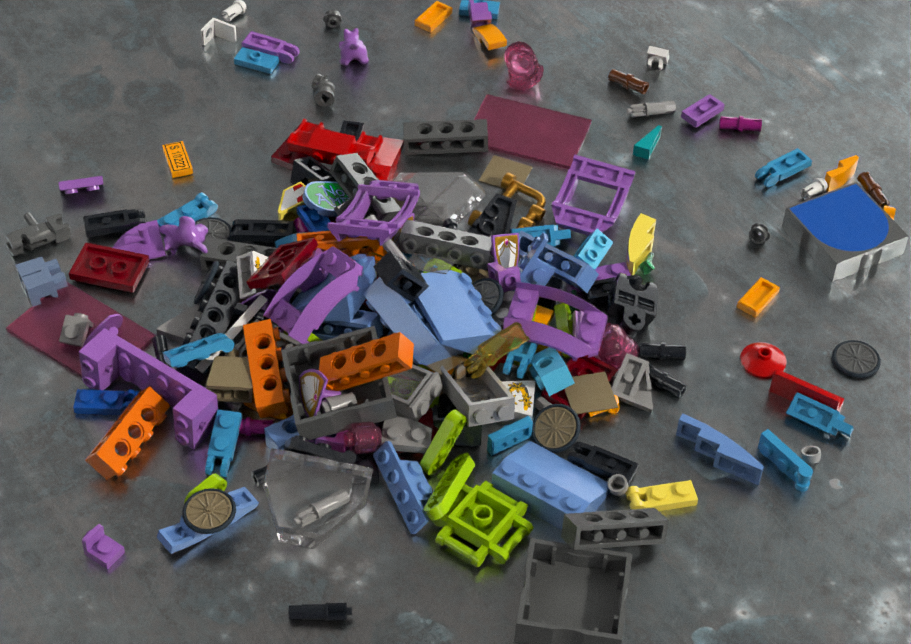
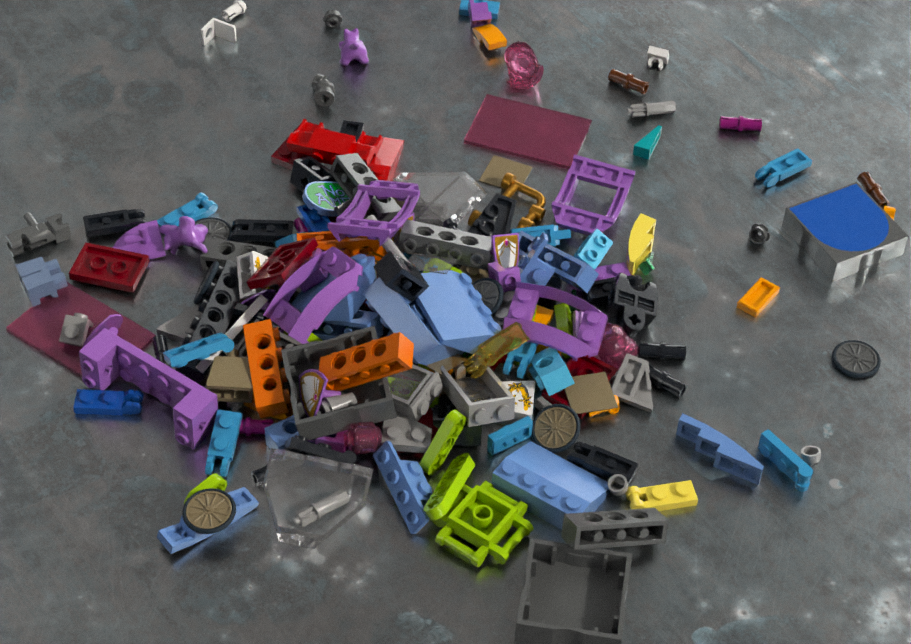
(72, 186): medium lavender plate -> none
(101, 547): medium lavender bracket -> none
(104, 457): orange brick -> none
(177, 159): light orange tile -> none
(256, 60): dark azure plate -> none
(272, 46): medium lavender hinge -> none
(289, 201): slope -> none
(325, 611): black piece -> none
(433, 16): light orange tile -> none
(445, 137): dark grey brick -> none
(702, 110): medium lavender plate -> none
(762, 359): red dish -> none
(787, 386): red panel -> none
(818, 186): white pin -> none
(818, 415): dark azure hinge -> none
(843, 173): light orange slope -> none

